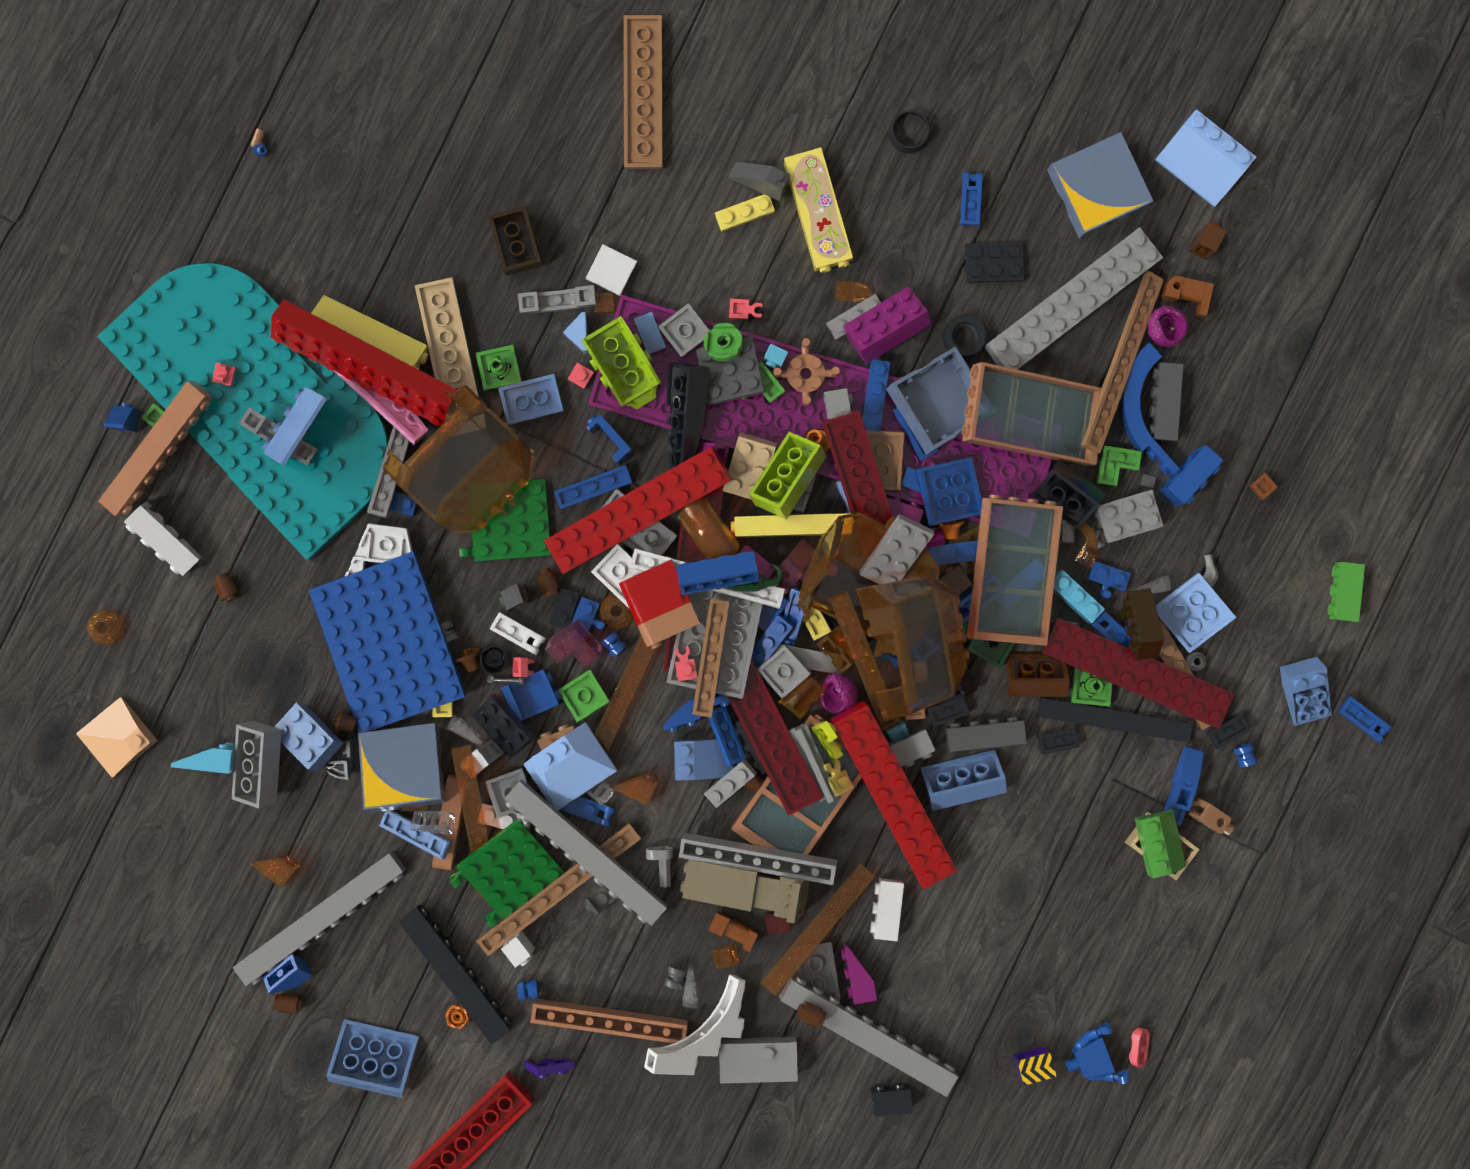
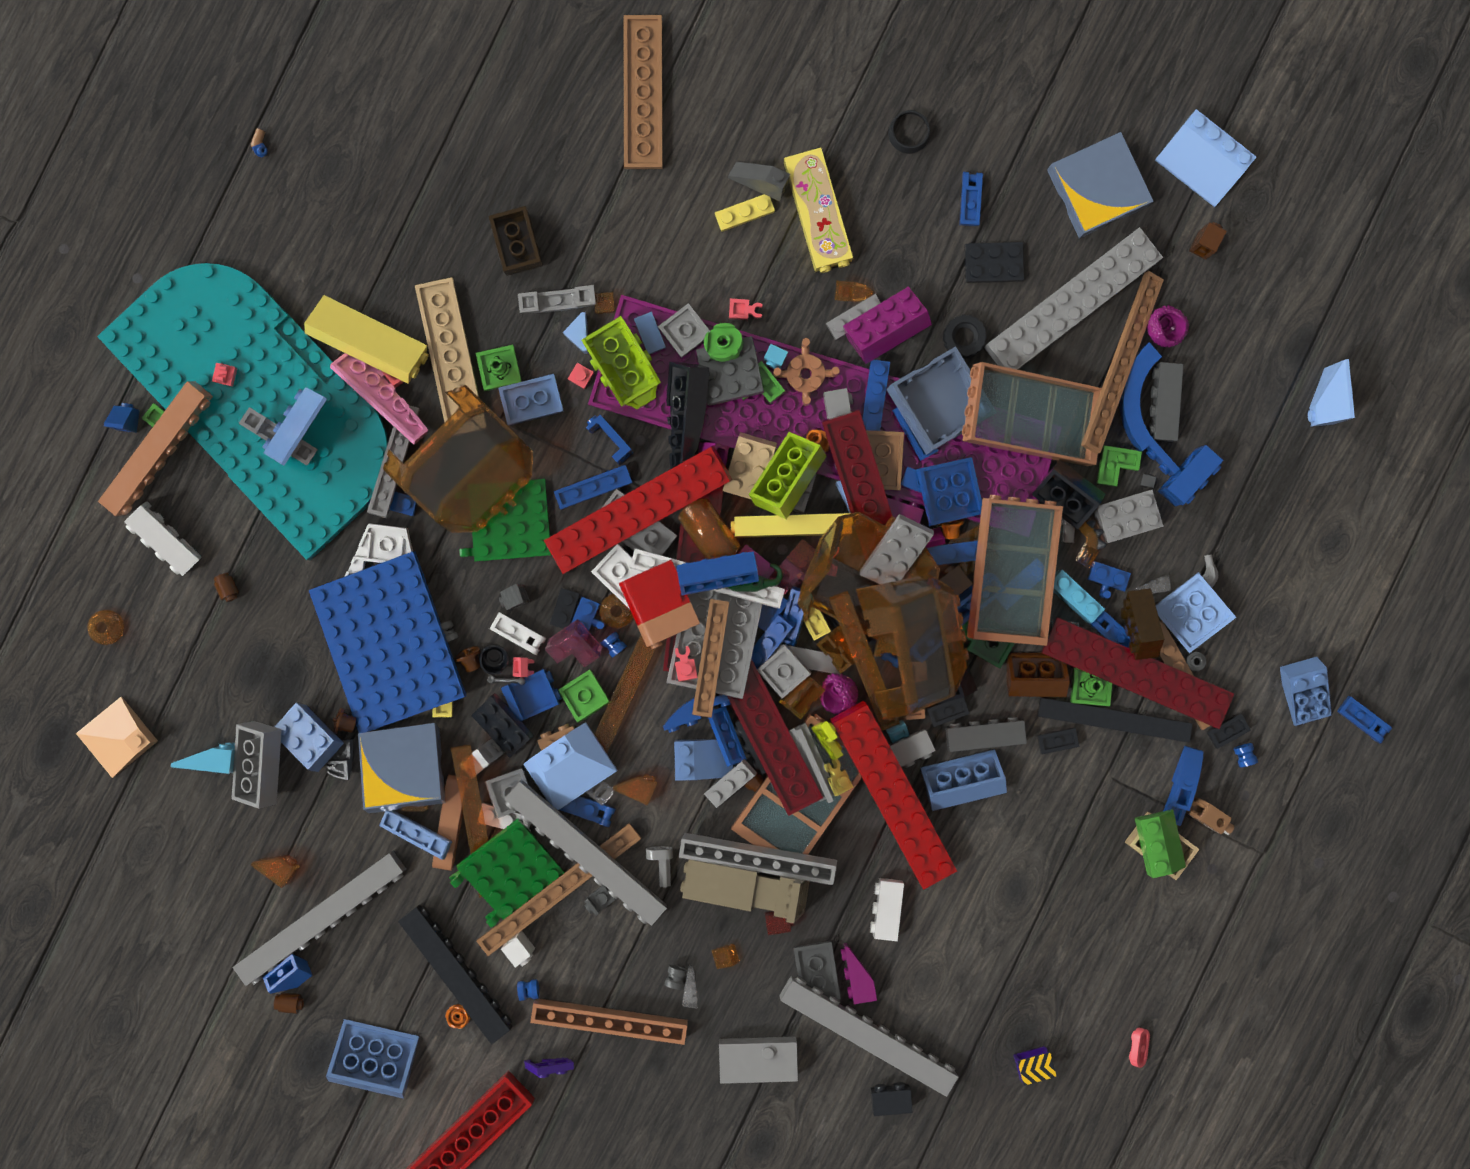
(362, 363): red brick -> none
(444, 826): clear slope -> none
(463, 729): clear slope -> none
(548, 582): reddish brown brick -> none
(611, 270): white tile -> none
(706, 1040): white arch -> none
(725, 925): dark orange piece -> none
(811, 1014): reddish brown brick -> none
(817, 929): clear orange plate -> none
(1093, 1058): blue torso -> none
(1189, 290): dark orange piece -> none
(1263, 486): dark orange plate -> none
(1333, 396): none -> light blue slope
(1346, 591): bright green brick -> none

